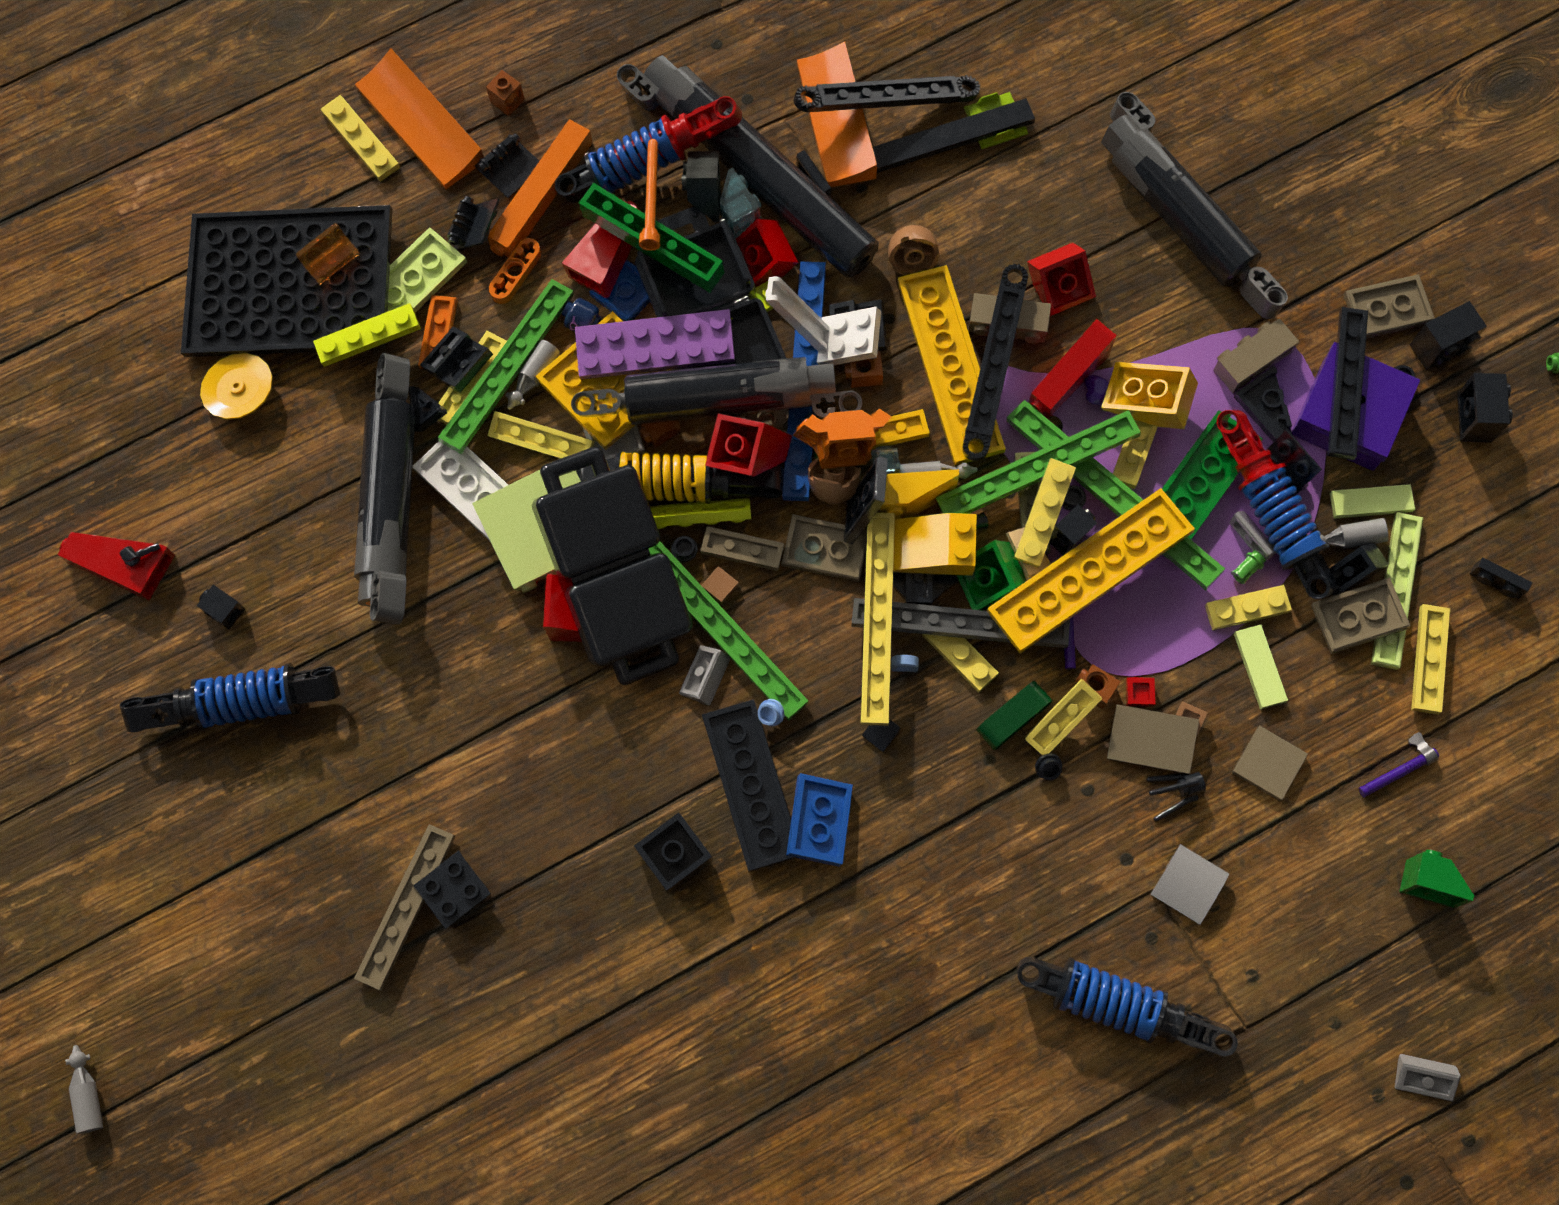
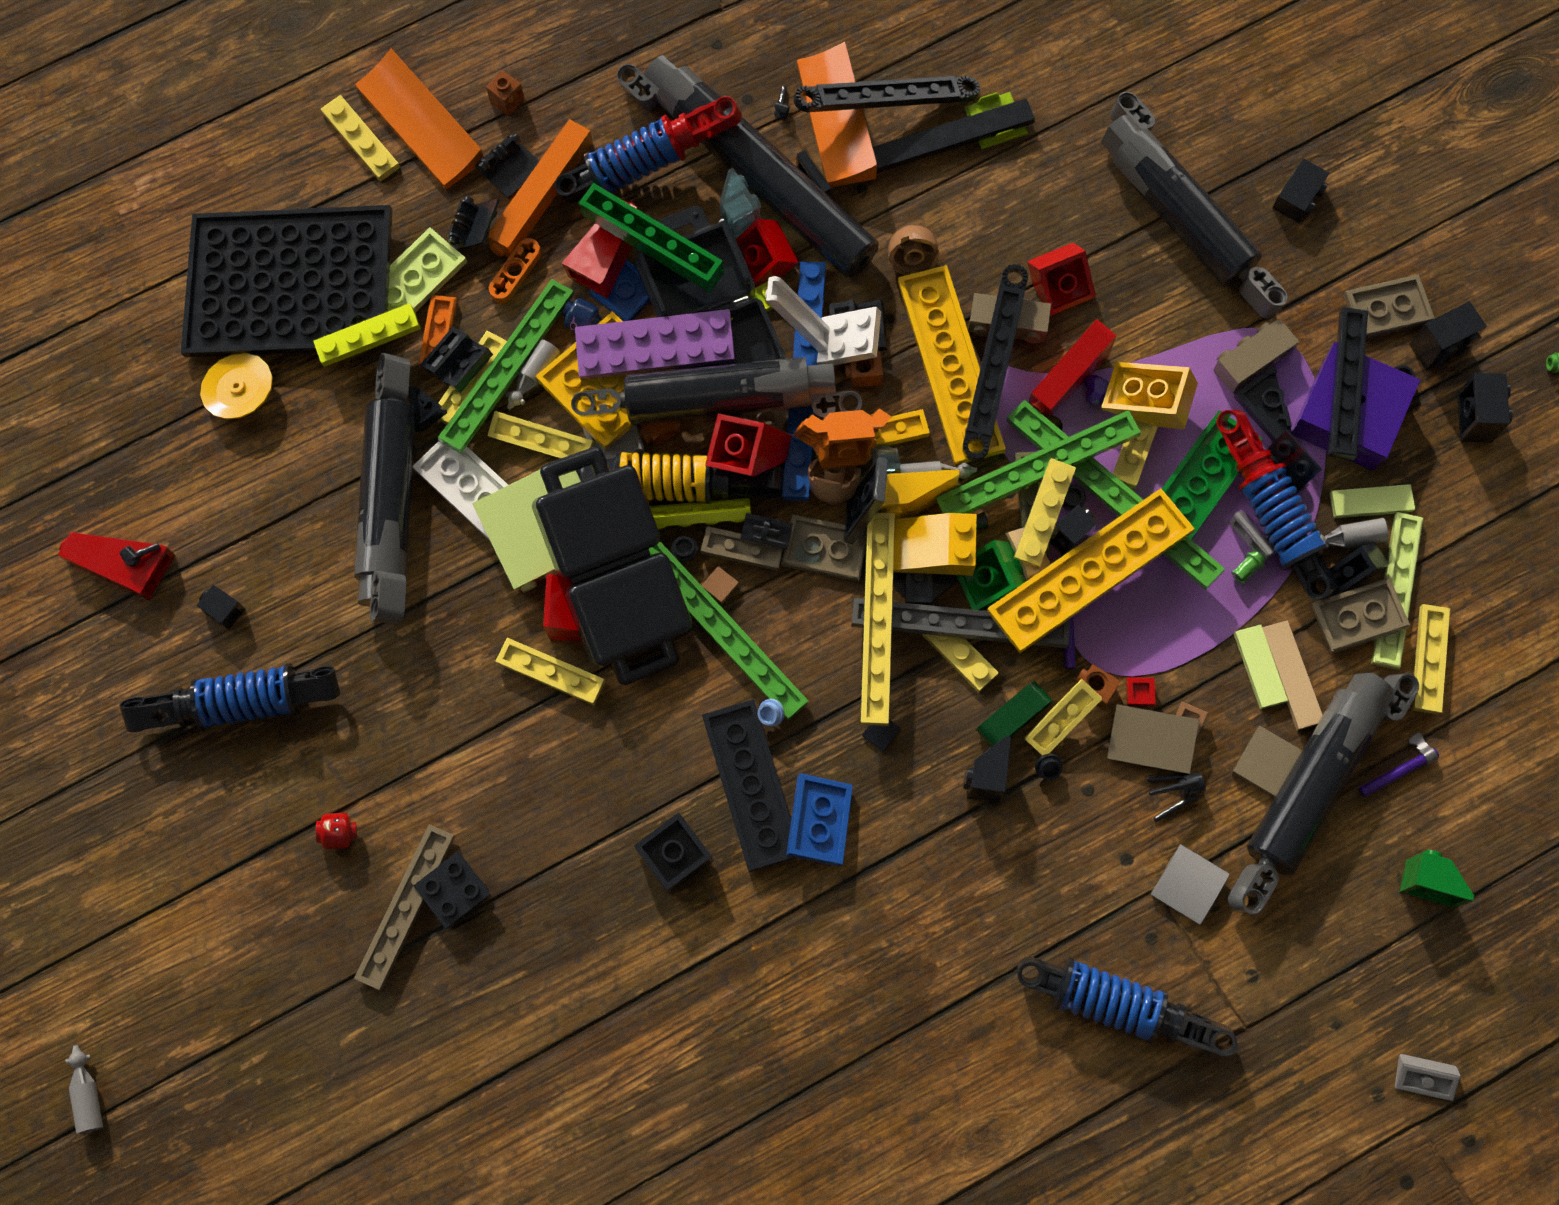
(327, 253): clear orange panel -> none
(335, 831): none -> red head
(550, 671): none -> light yellow plate
(649, 237): orange piece -> none
(702, 182): pearl dark grey slope -> none
(705, 675): light grey slope -> none
(766, 531): none -> black hips
(782, 109): none -> black hand
(904, 663): light blue tile -> none
(989, 773): none -> black slope
(1248, 607): light yellow plate -> none
(1293, 675): none -> tan tile
(1300, 191): none -> black brick
(1318, 781): none -> piece
(1501, 578): black plate -> none

